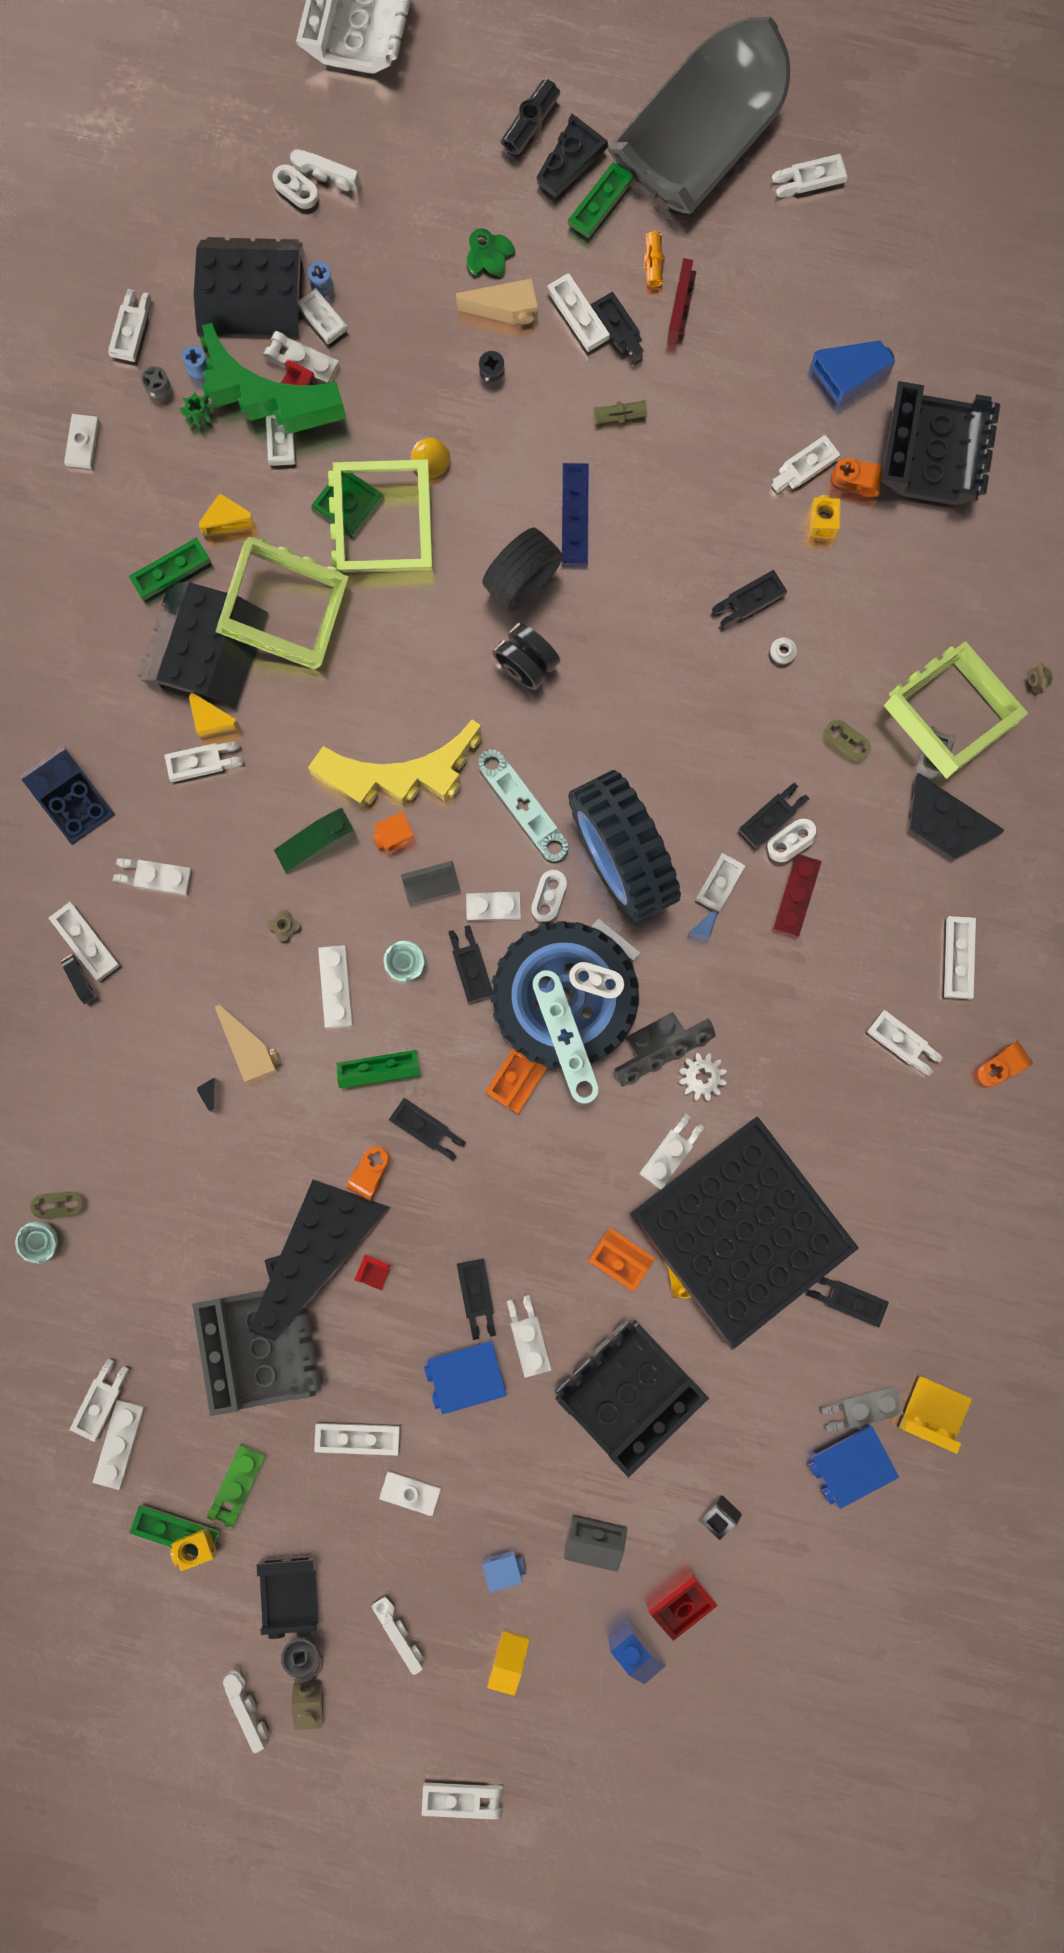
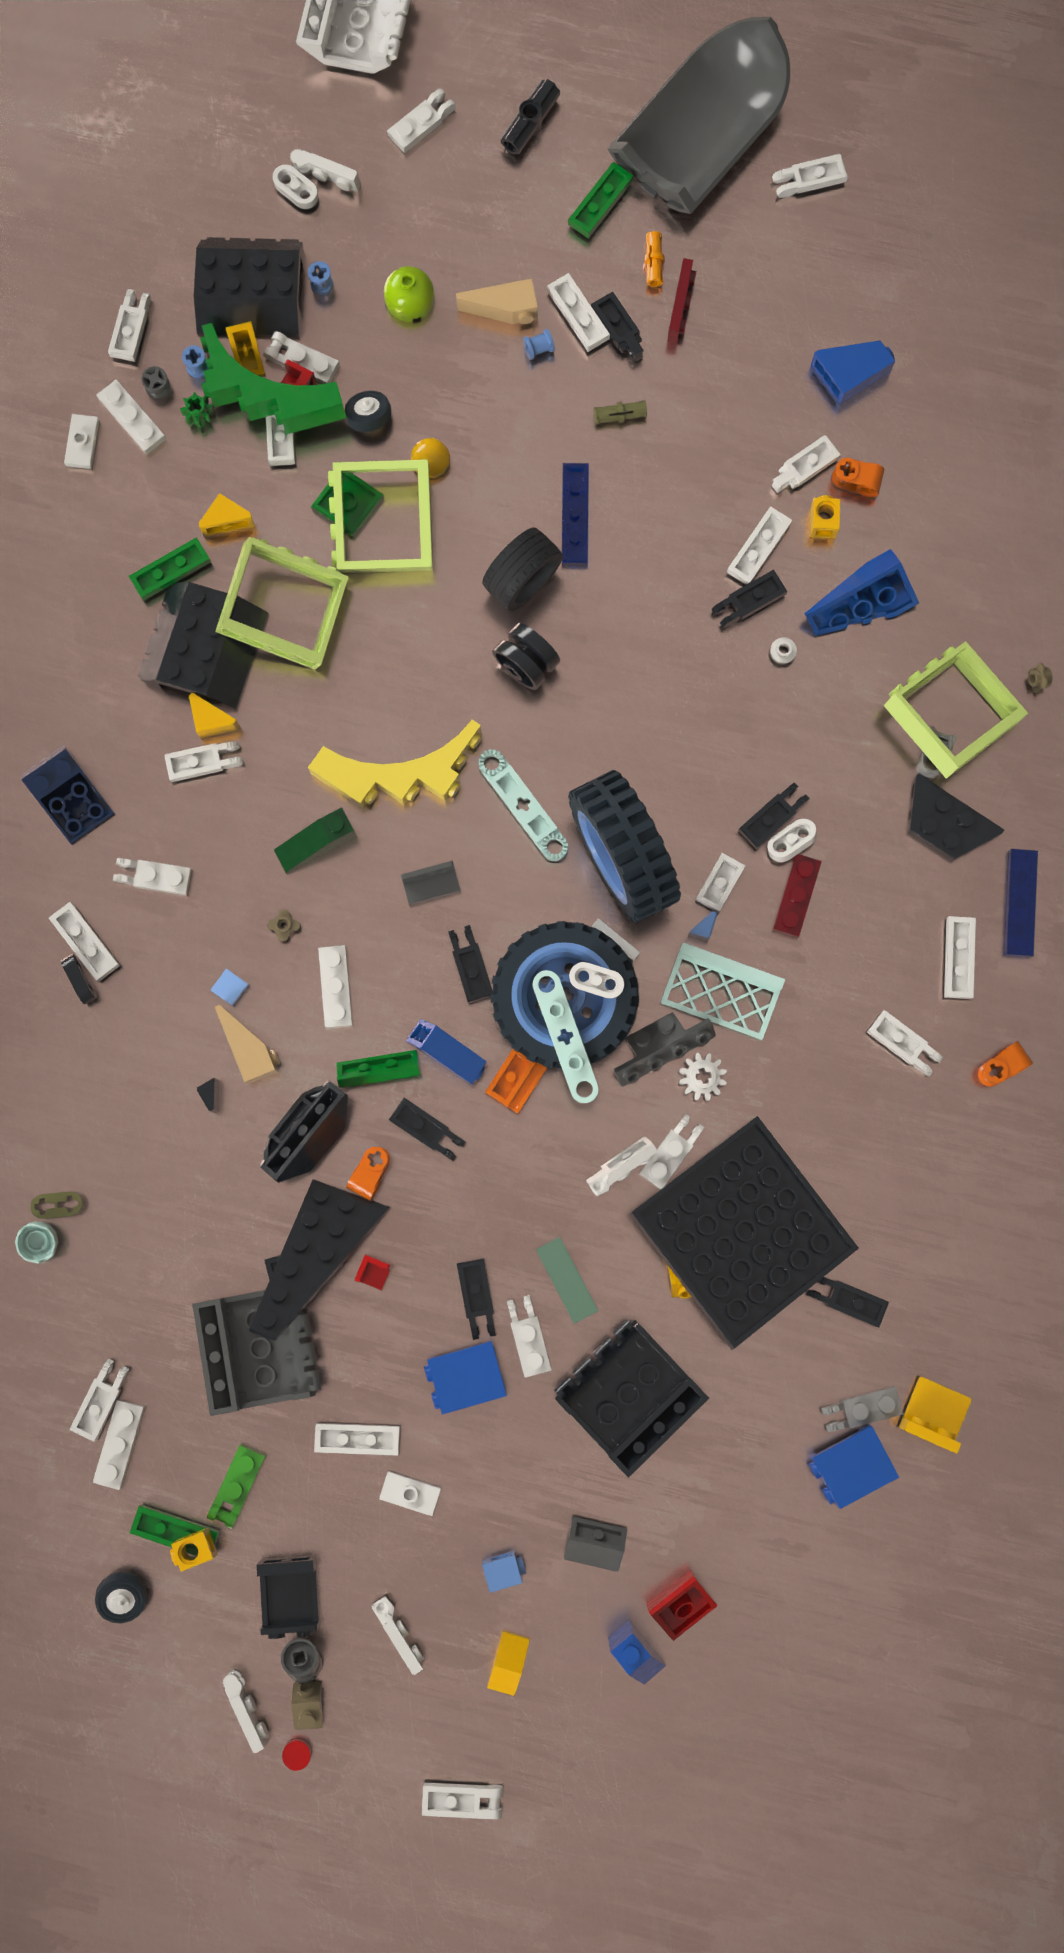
(120, 1597): none -> black wheel
(131, 417): none -> white plate
(229, 987): none -> light blue tile
(245, 347): none -> yellow slope
(296, 1754): none -> red tile
(305, 1132): none -> black wedge
(322, 316): white plate -> none
(368, 411): none -> black wheel
(393, 833): orange brick -> none
(404, 960): light aqua hair -> none
(409, 294): none -> lime cylinder
(420, 121): none -> white hinge
(446, 1051): none -> blue slope
(488, 256): green plate -> none
(491, 374): black wheel -> none
(493, 906): white plate -> none
(538, 344): none -> medium blue bush
(549, 897): white plate -> none
(567, 1280): none -> sand green tile
(572, 155): black wing -> none
(621, 1259): orange plate -> none
(622, 1165): none -> white hinge
(721, 1517): black slope -> none
(730, 968): none -> light aqua fence
(759, 546): none -> white plate
(851, 736): olive beam -> none
(869, 593): none -> blue wedge
(939, 446): black slope -> none
(1021, 903): none -> clear blue tile

